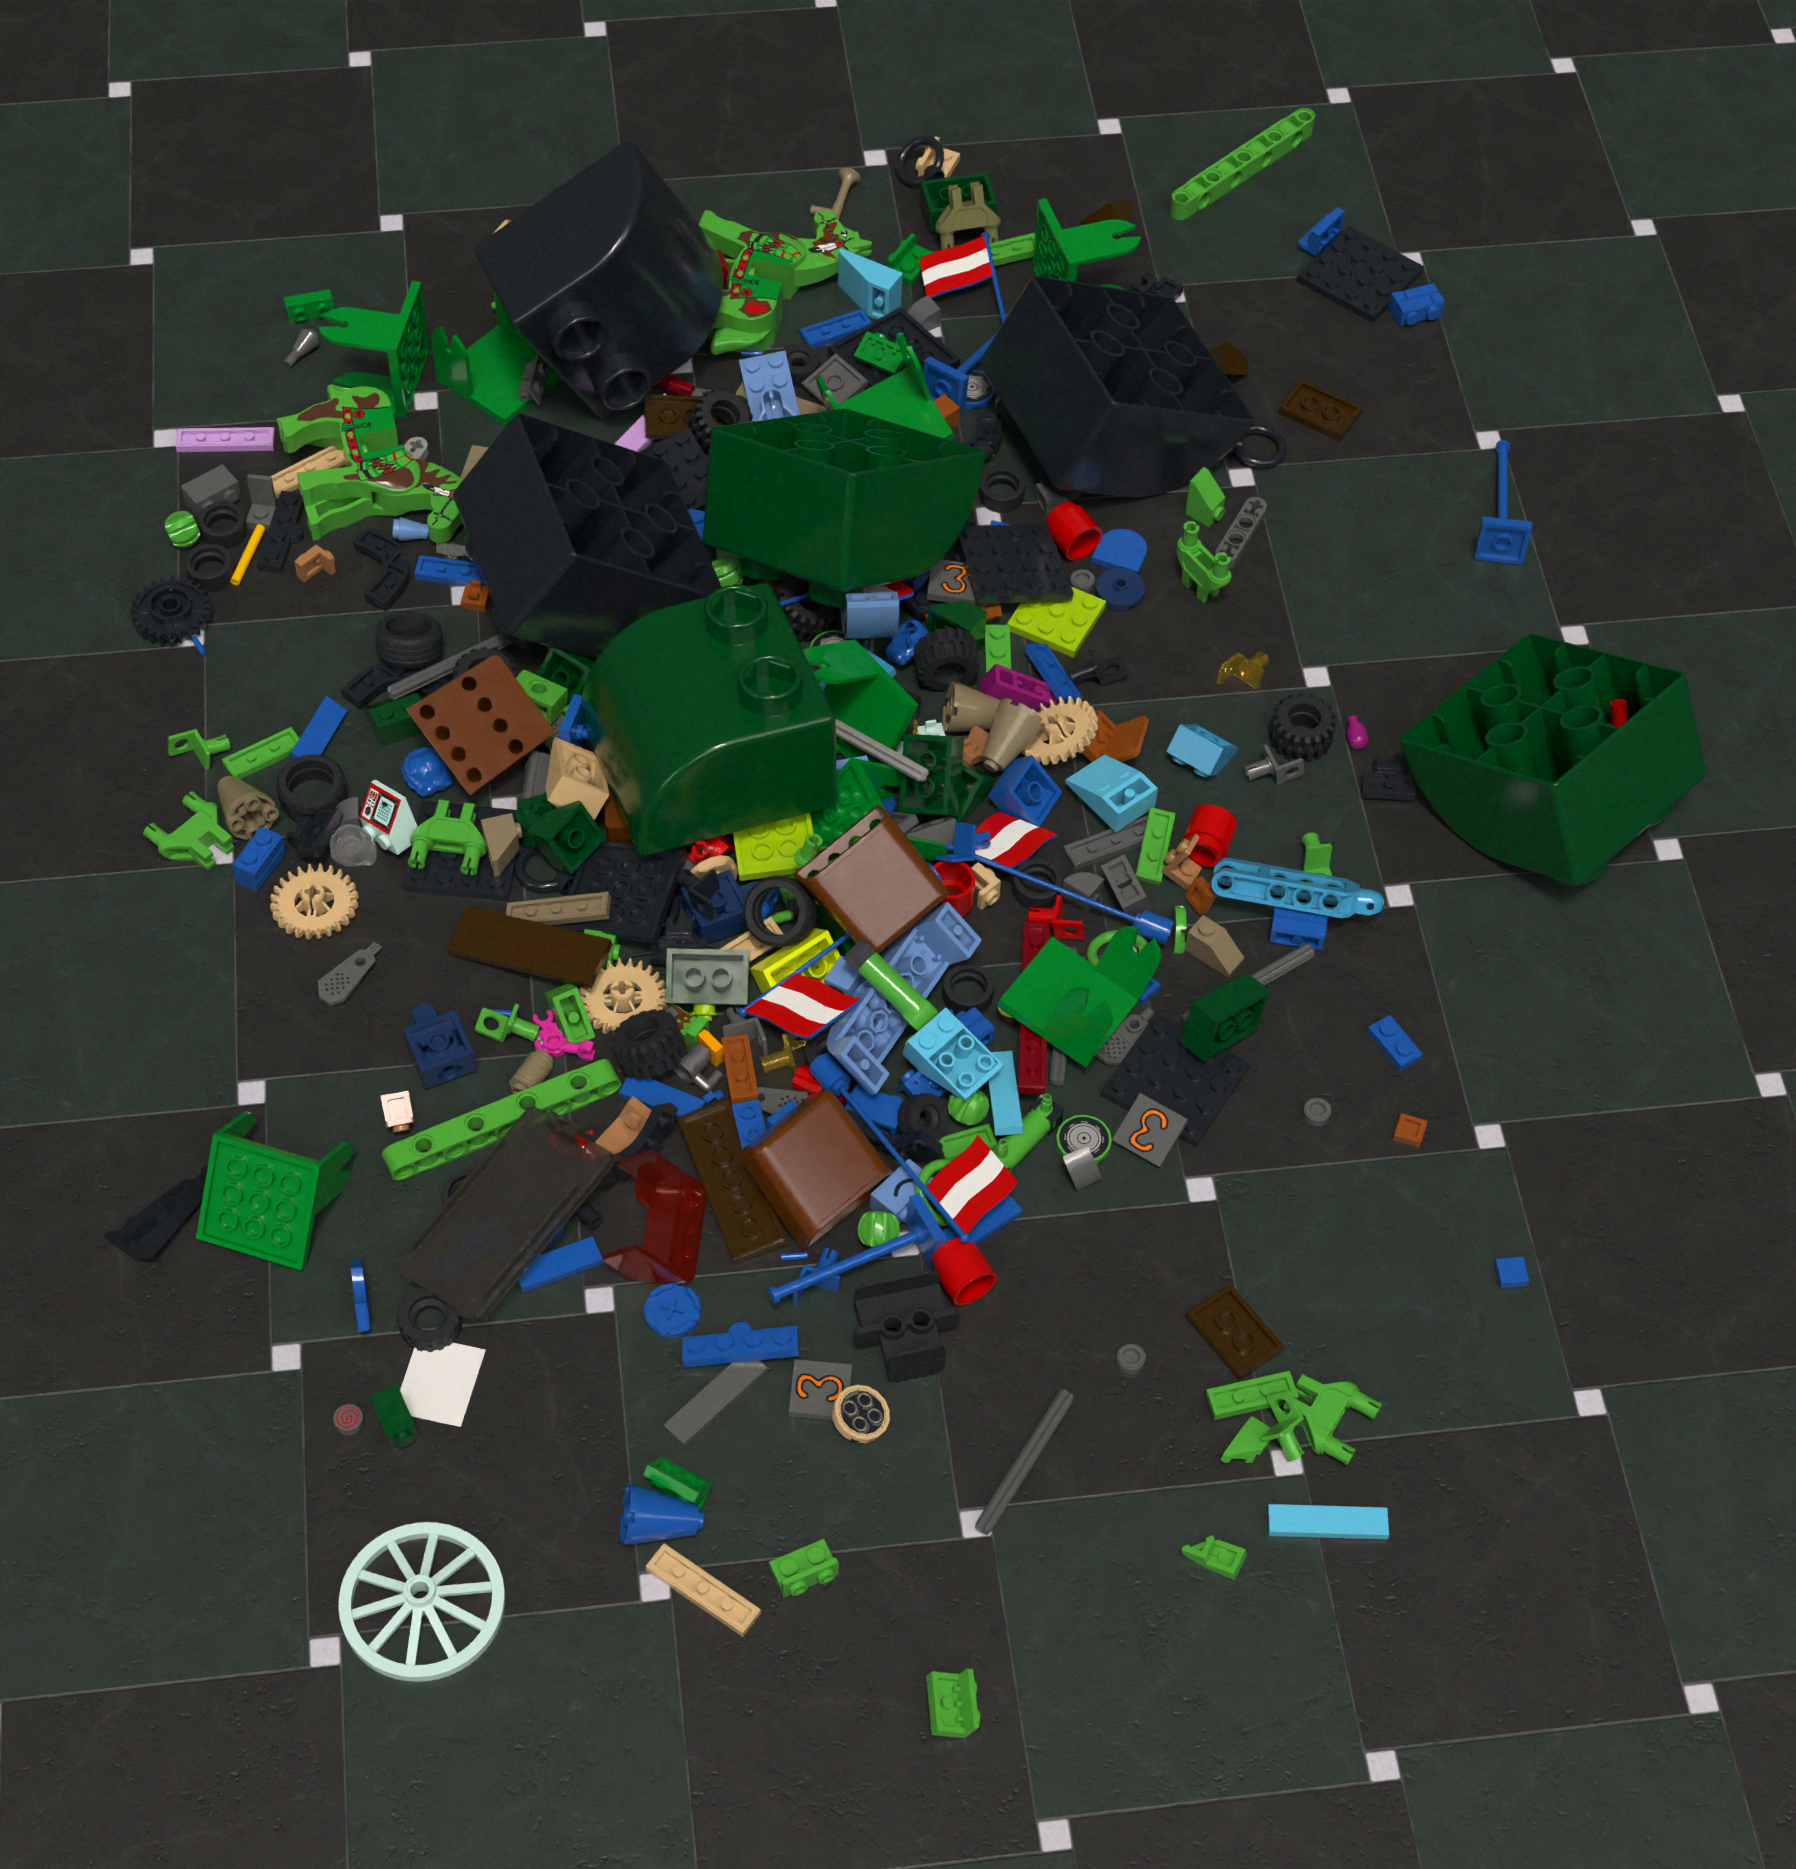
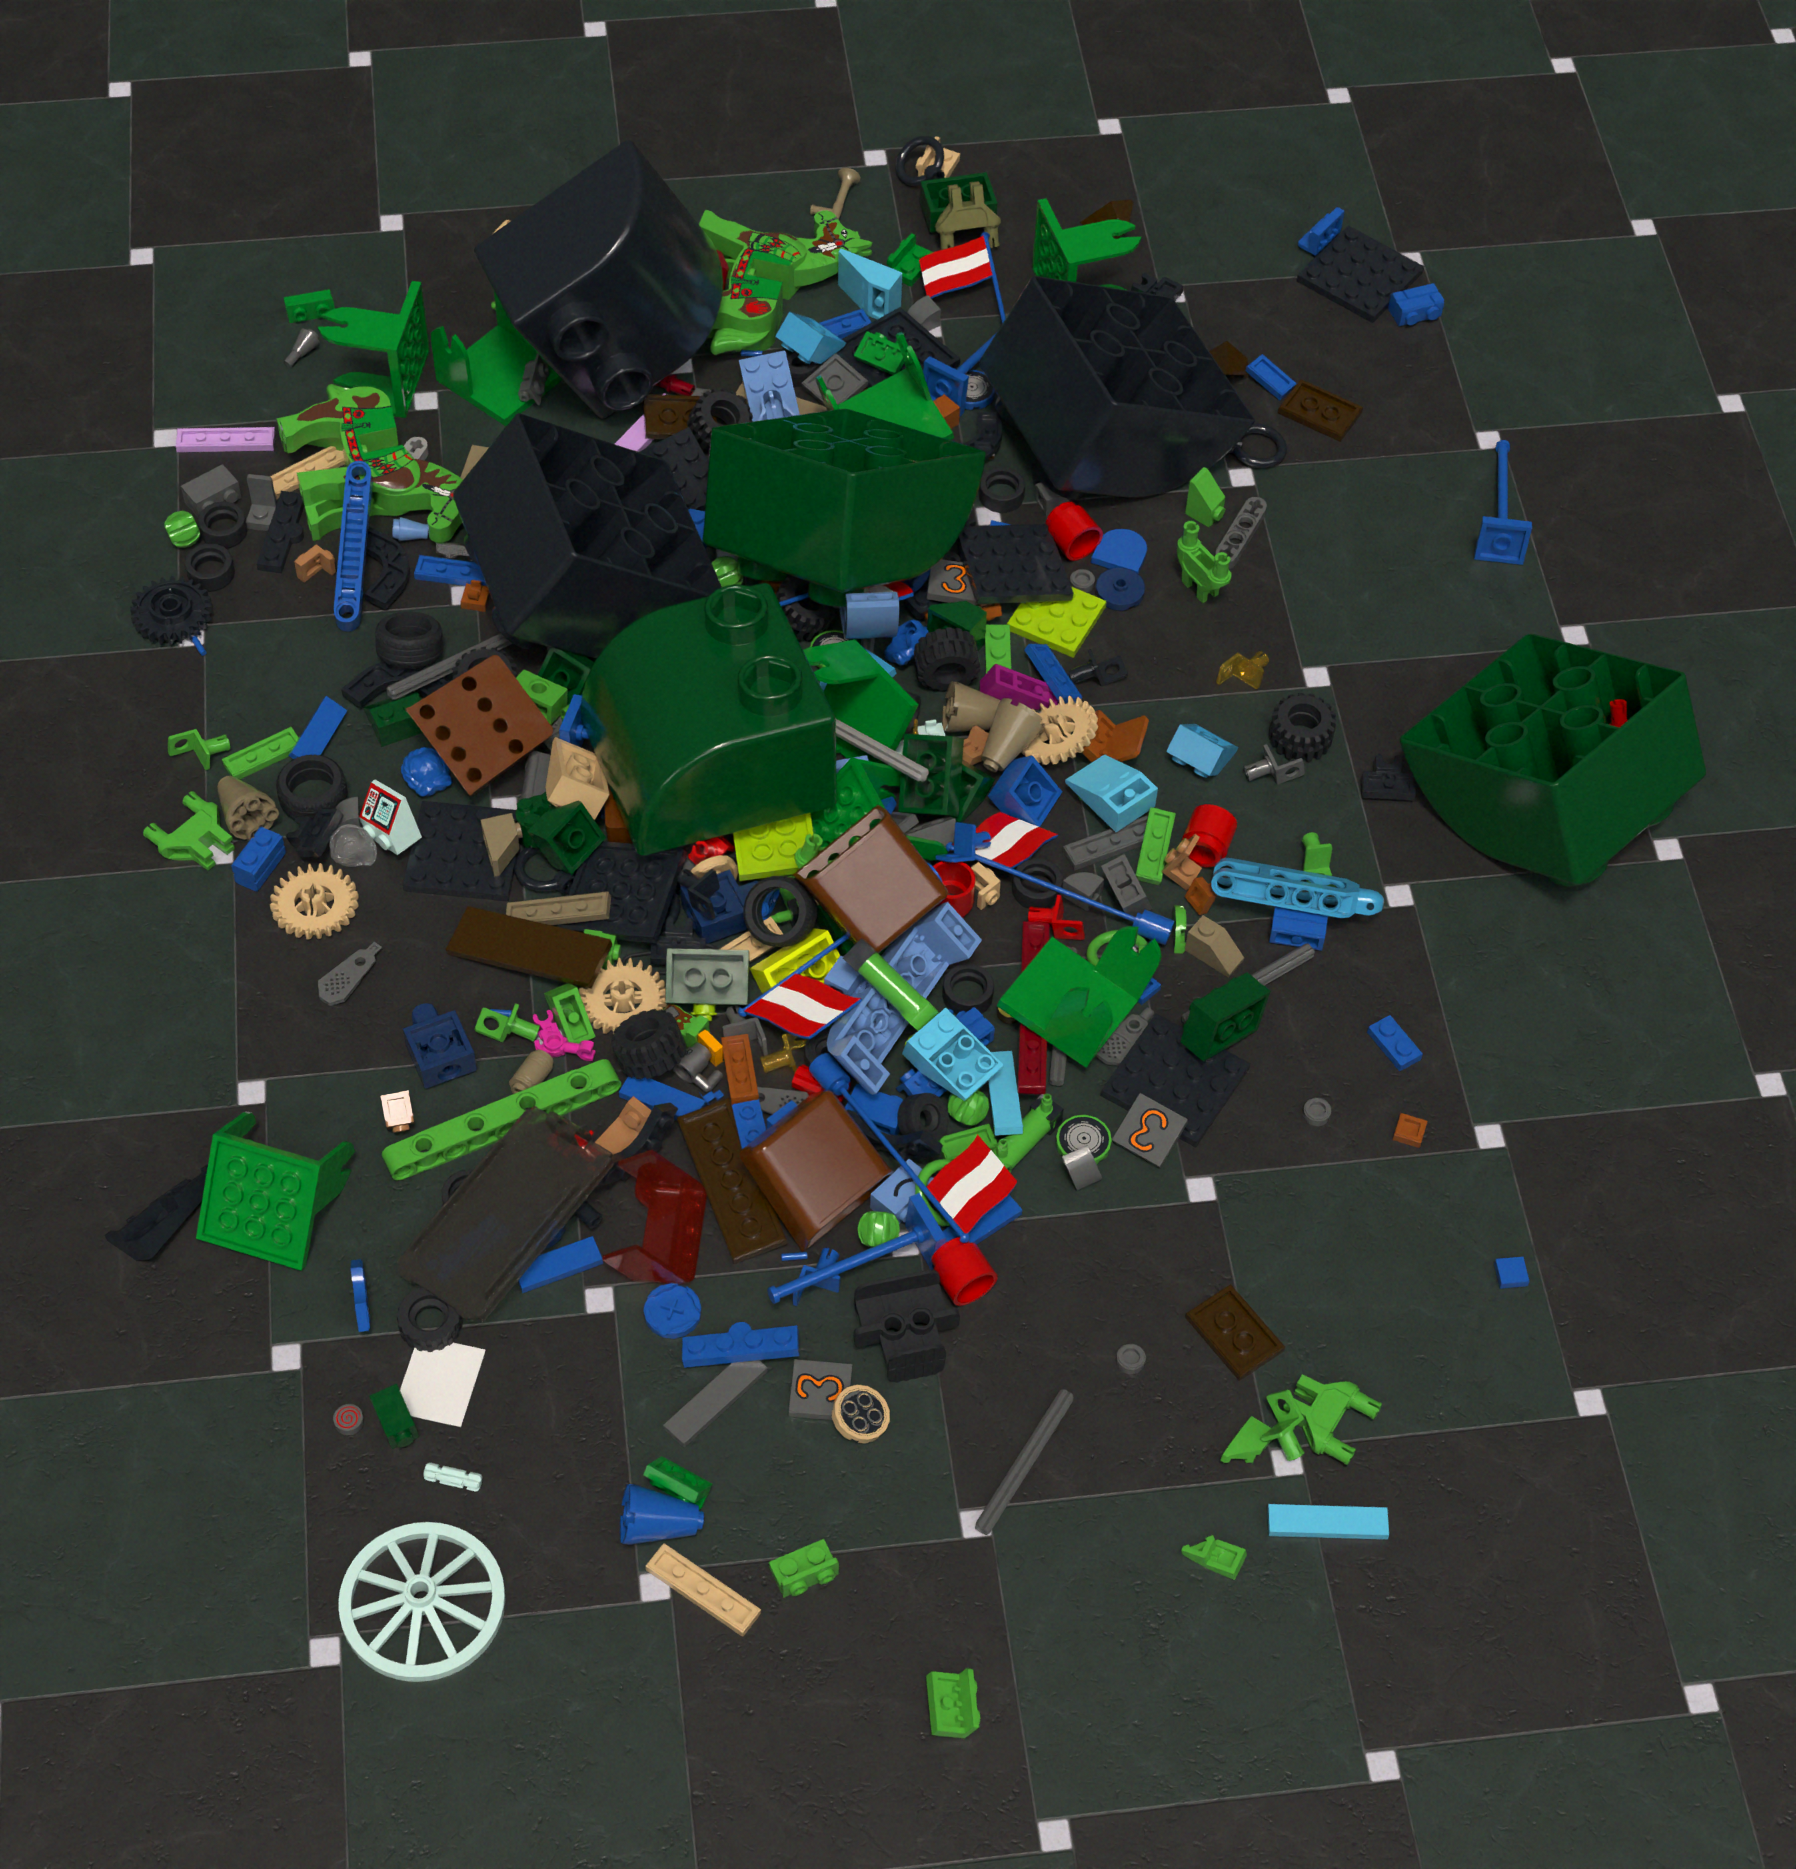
(247, 554): yellow piece -> none
(353, 546): none -> blue gear
(449, 835): bright green connector -> none
(452, 1476): none -> light aqua axle
(808, 338): none -> dark azure slope
(1012, 249): bright green plate -> none
(1242, 164): bright green beam -> none
(1248, 1395): bright green plate -> none
(1270, 377): none -> blue tile
(1356, 734): magenta cylinder -> none

